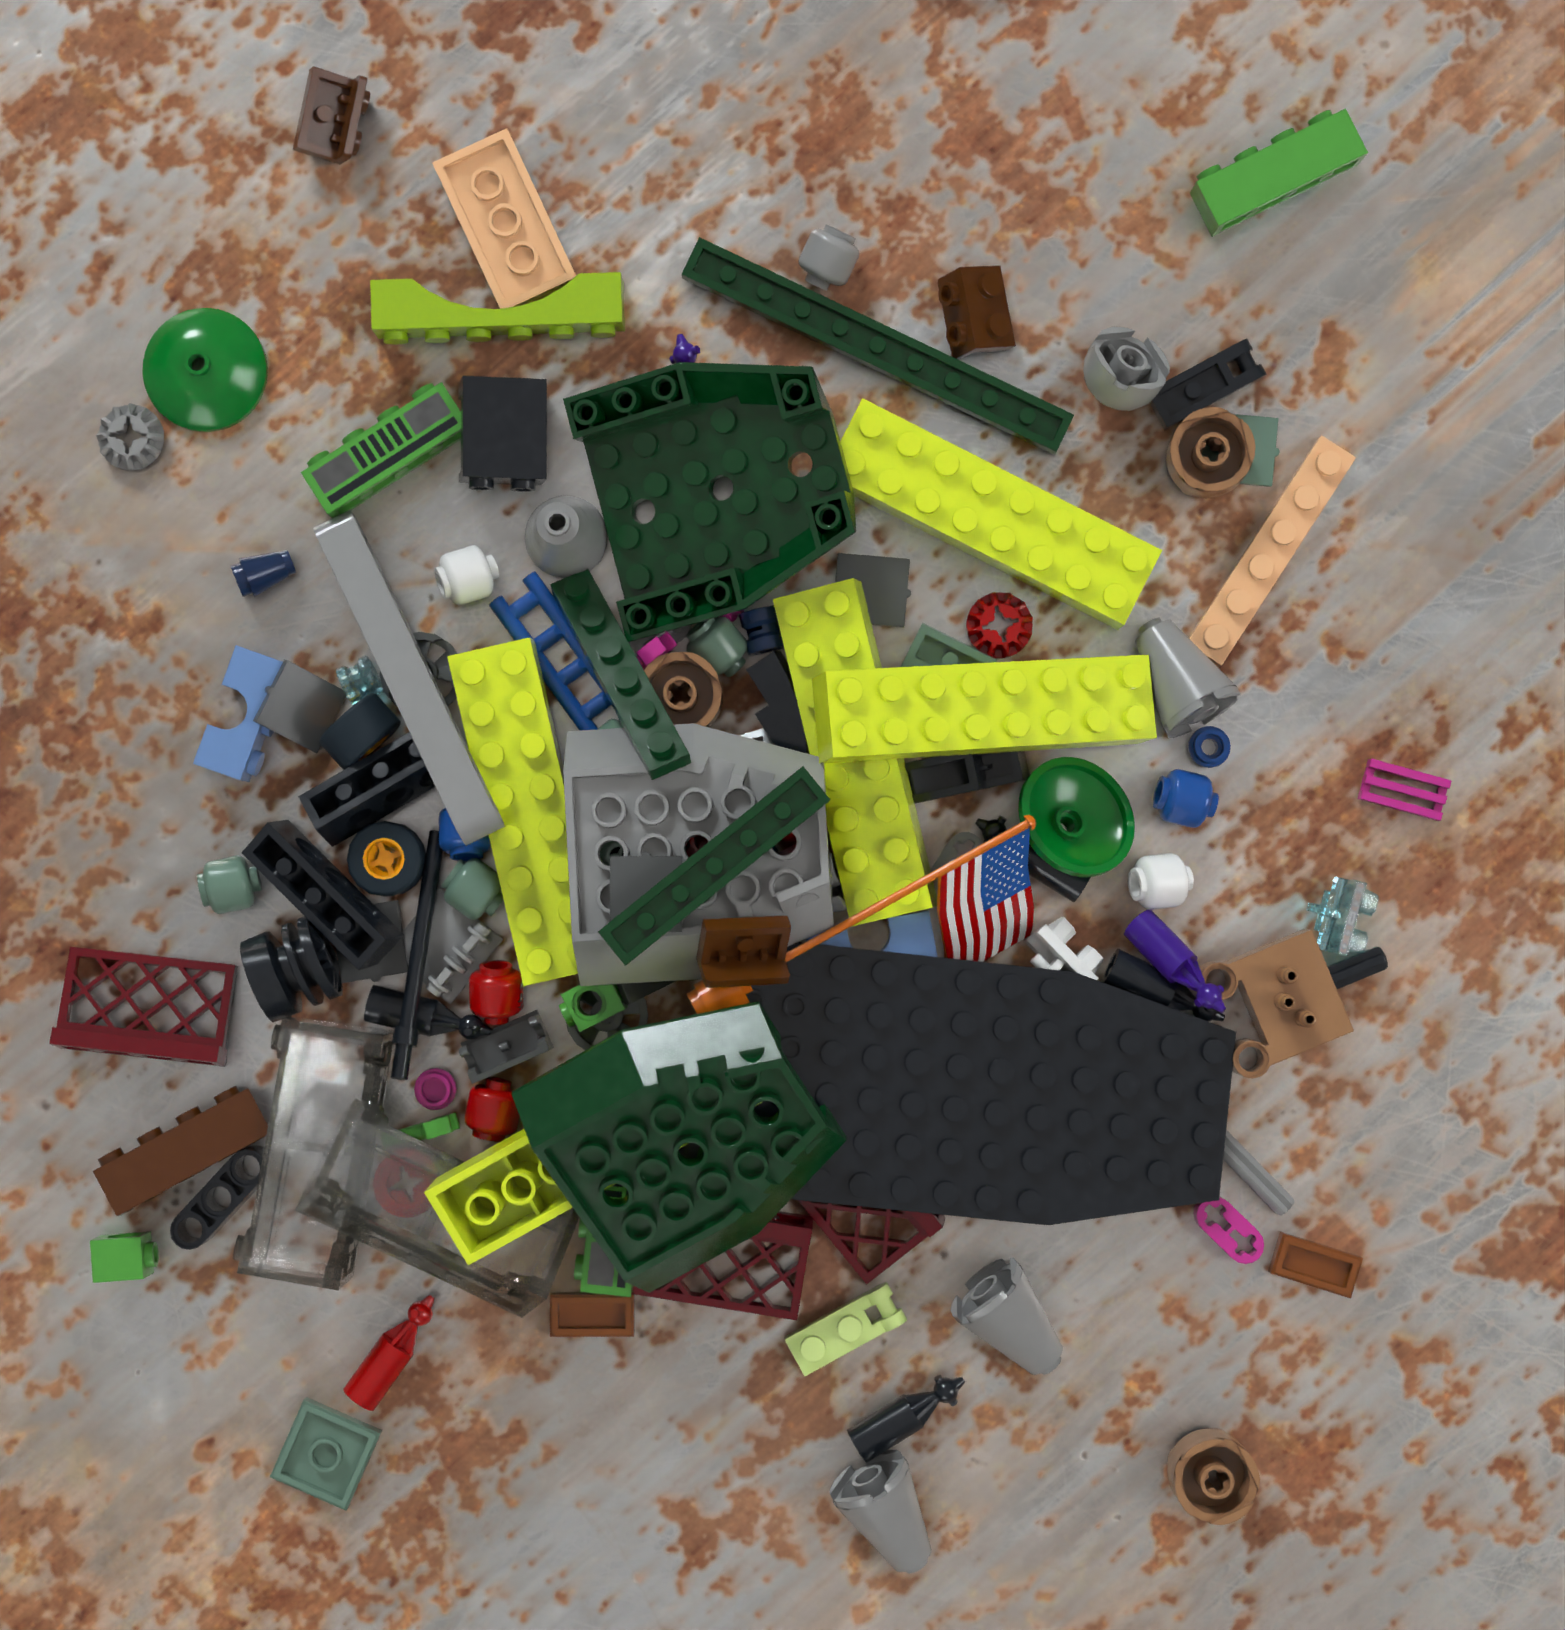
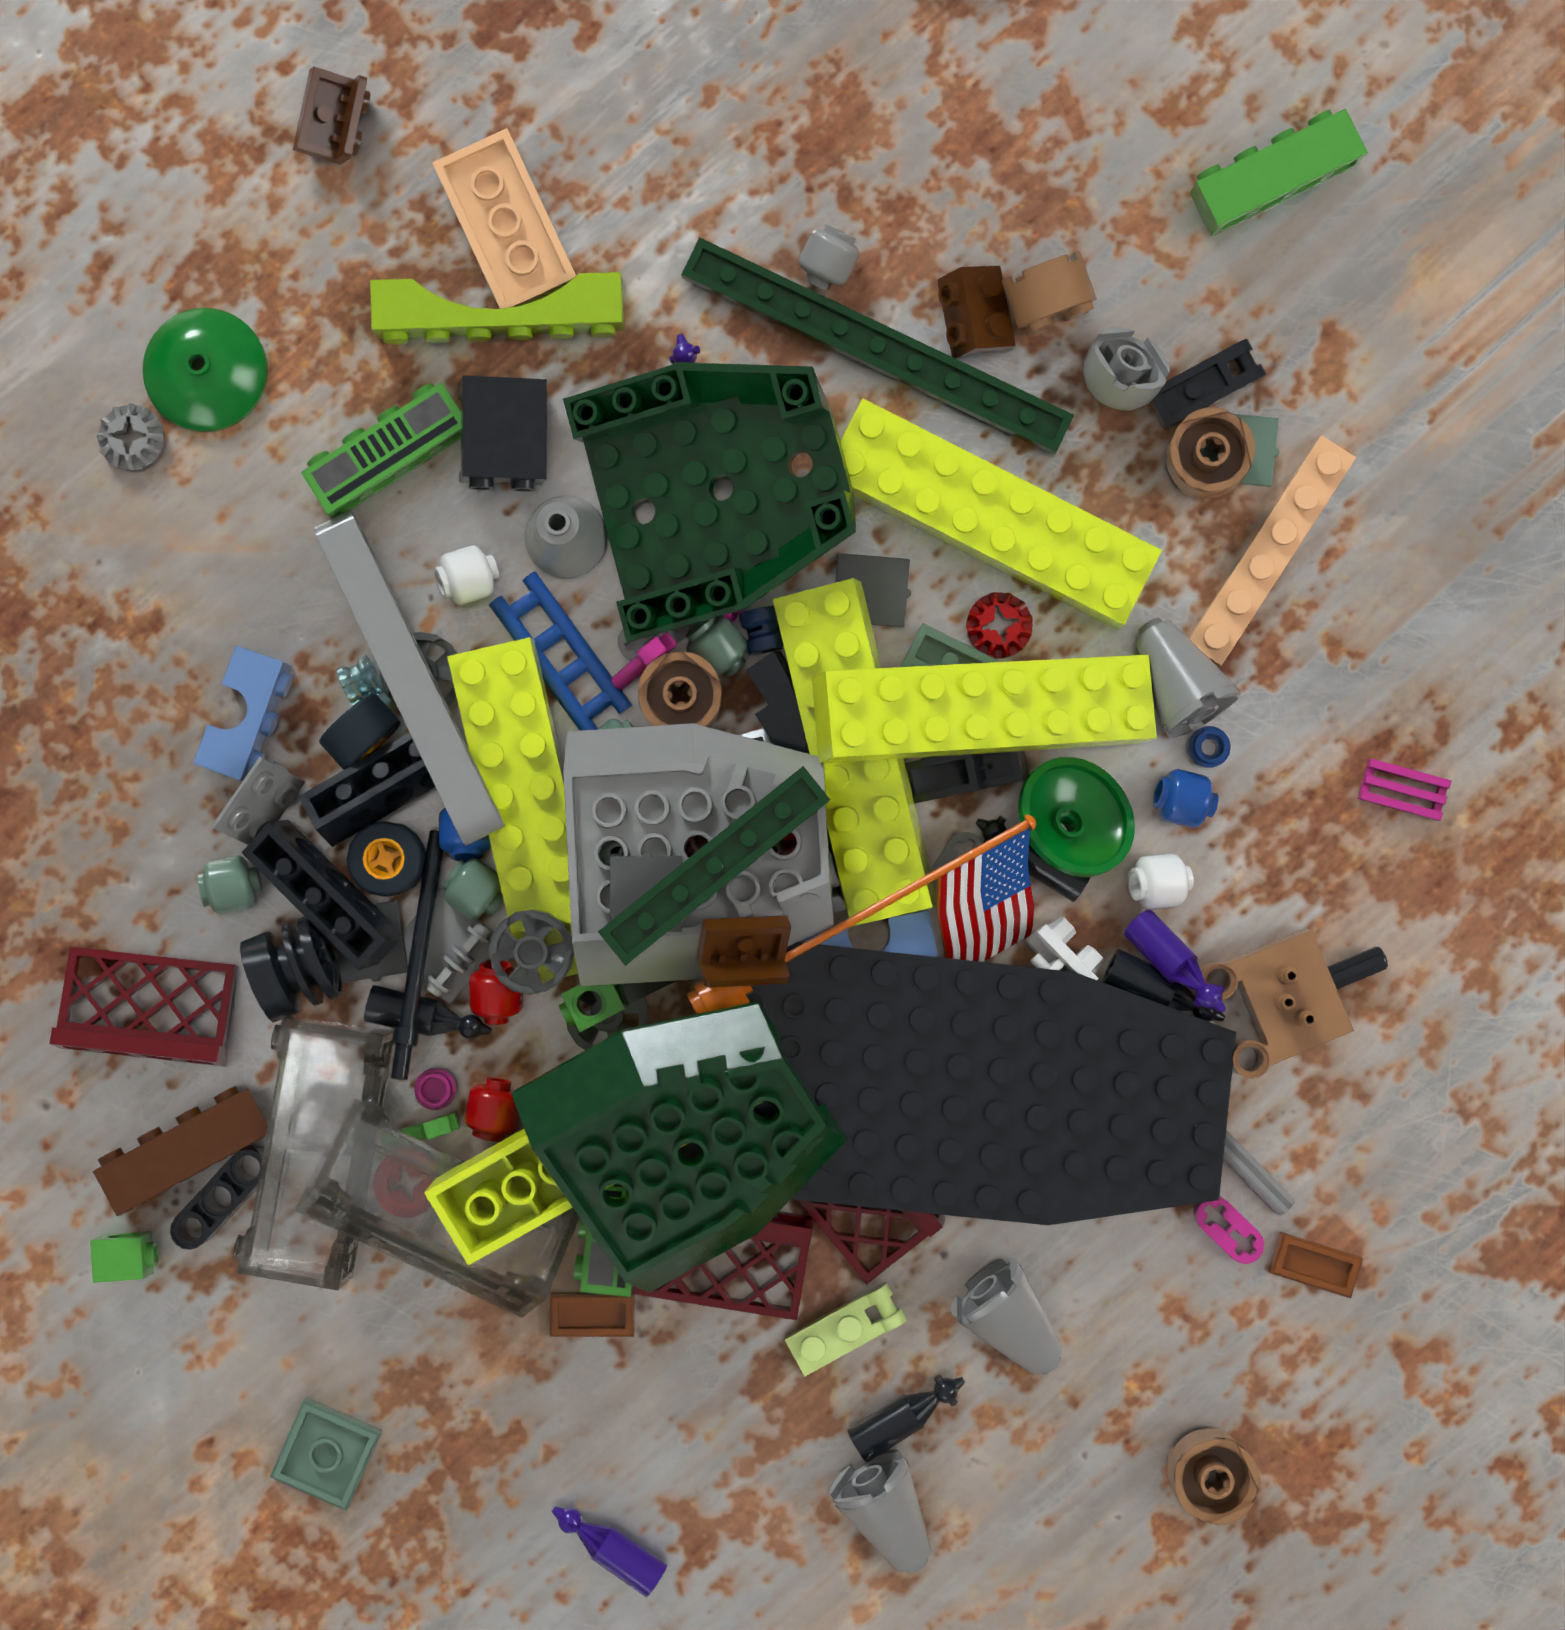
(258, 800): none -> light grey hinge
(262, 571): dark blue cone -> none
(300, 706): dark grey piece -> none
(388, 1357): red wheel -> none
(505, 1046): dark grey hinge -> none
(531, 952): none -> dark grey piece
(614, 1551): none -> dark purple wheel
(620, 674): dark green plate -> none
(1050, 291): none -> medium nougat brick
(1339, 915): clear light blue hips -> none

